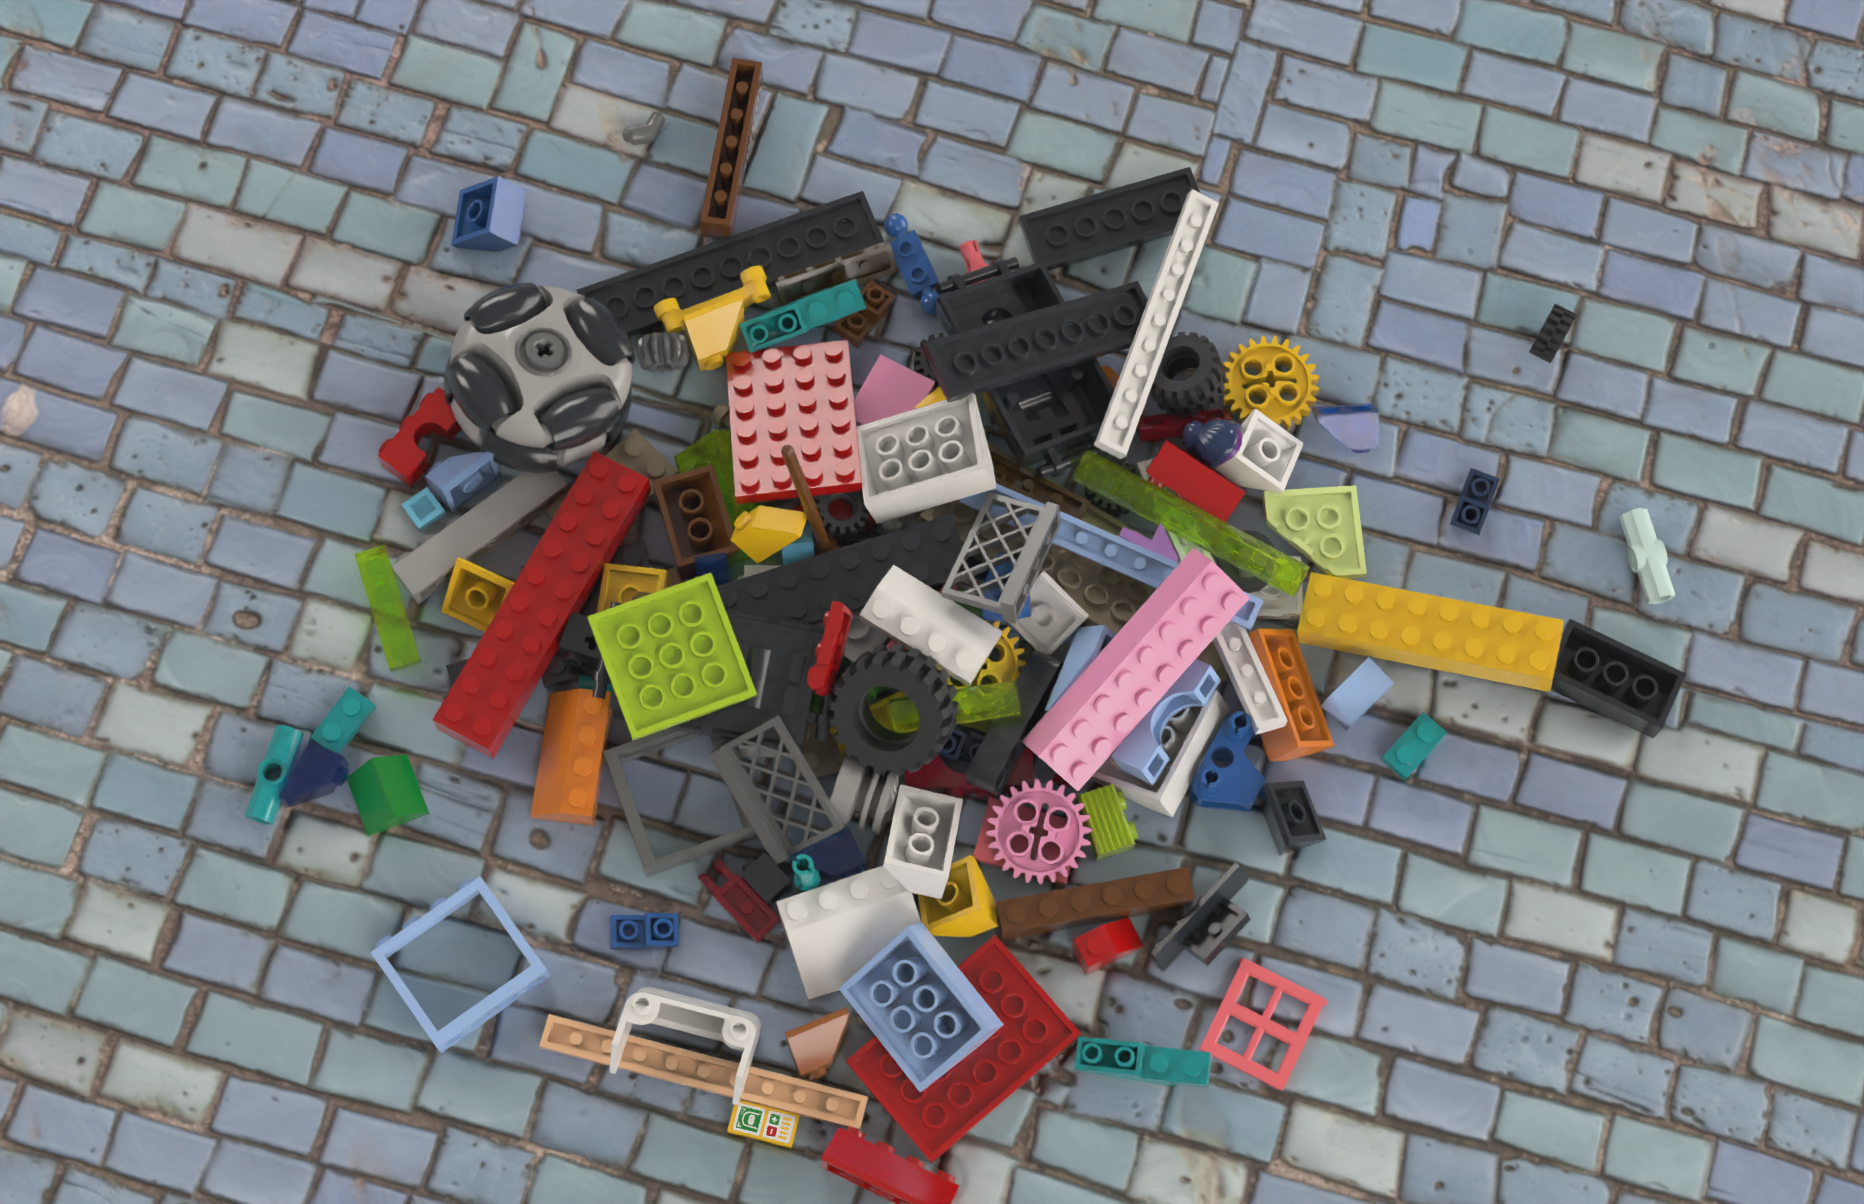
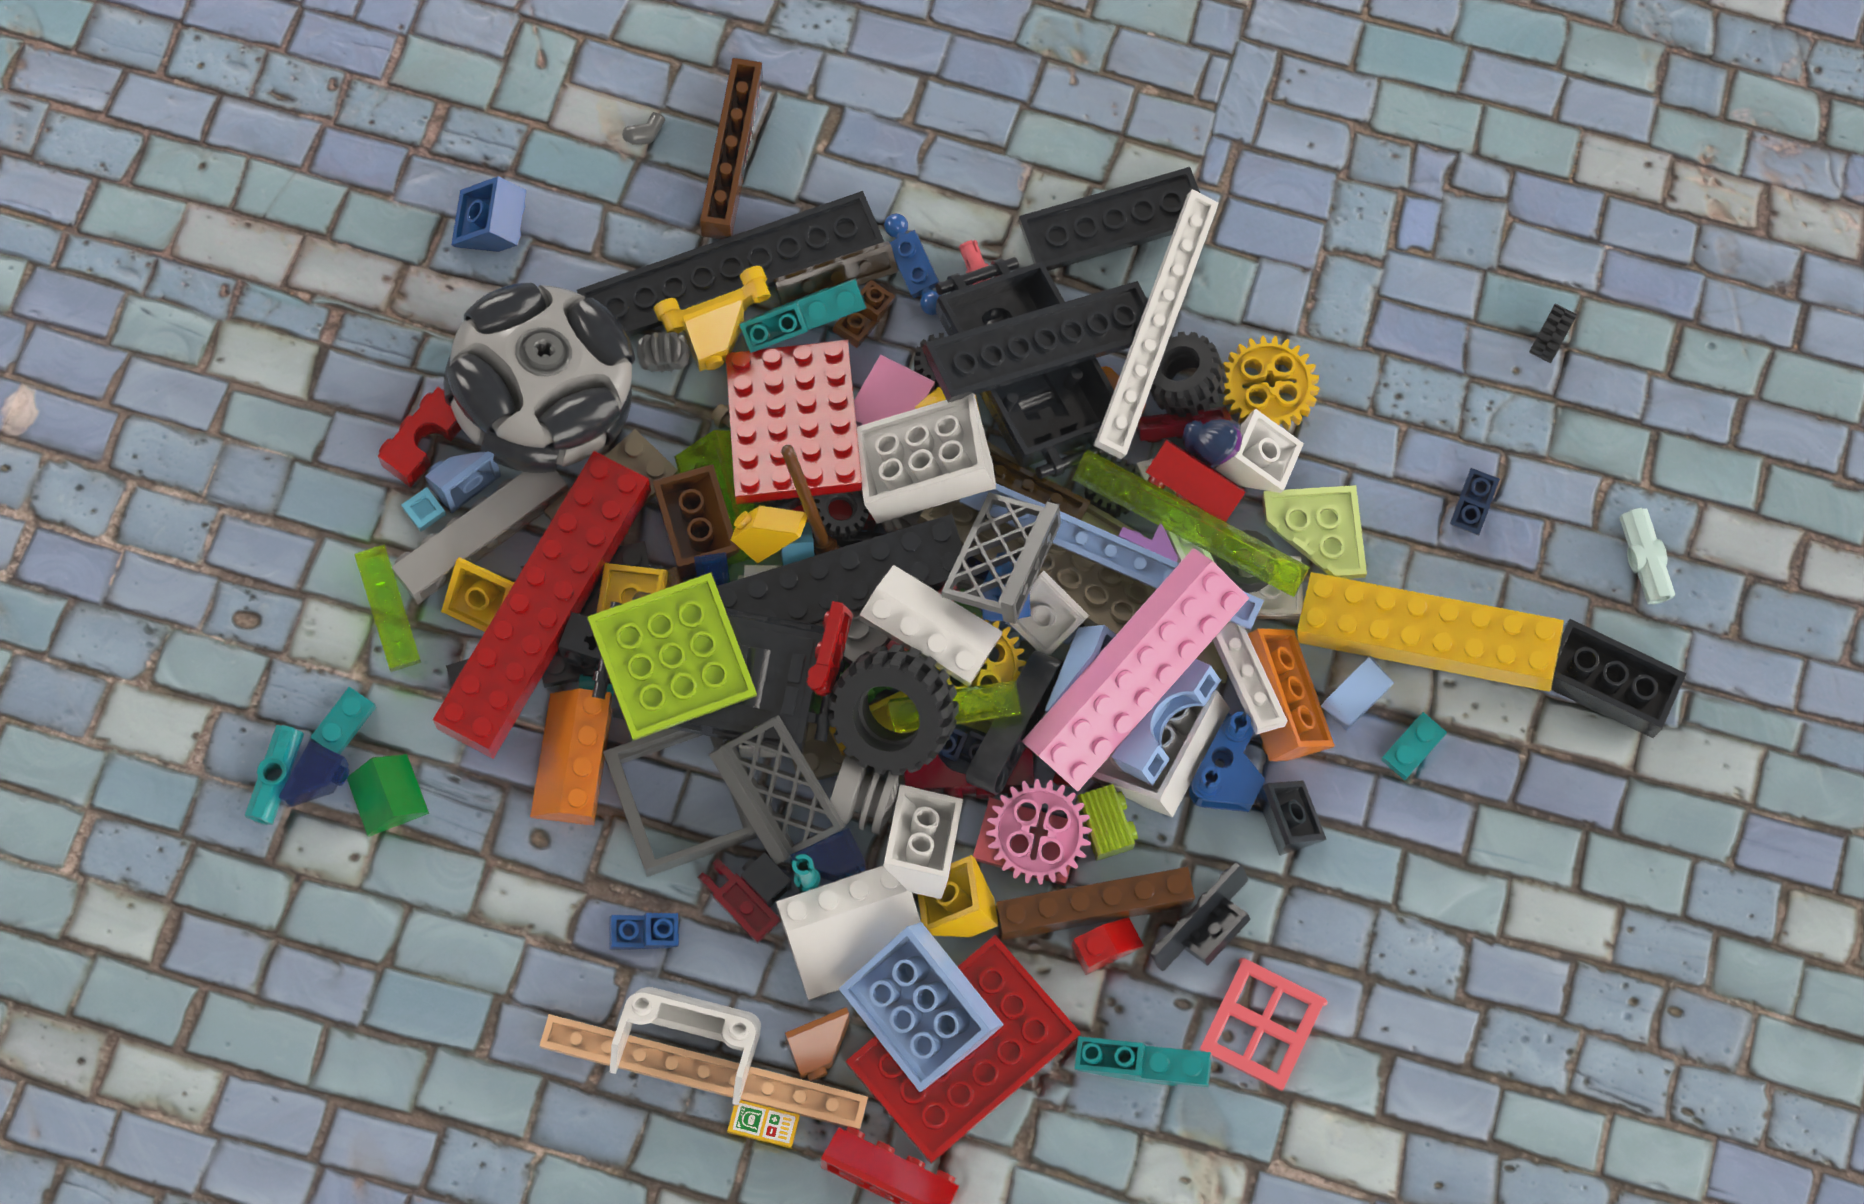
(488, 1006): light blue window -> none
(1351, 425): clear blue slope -> none

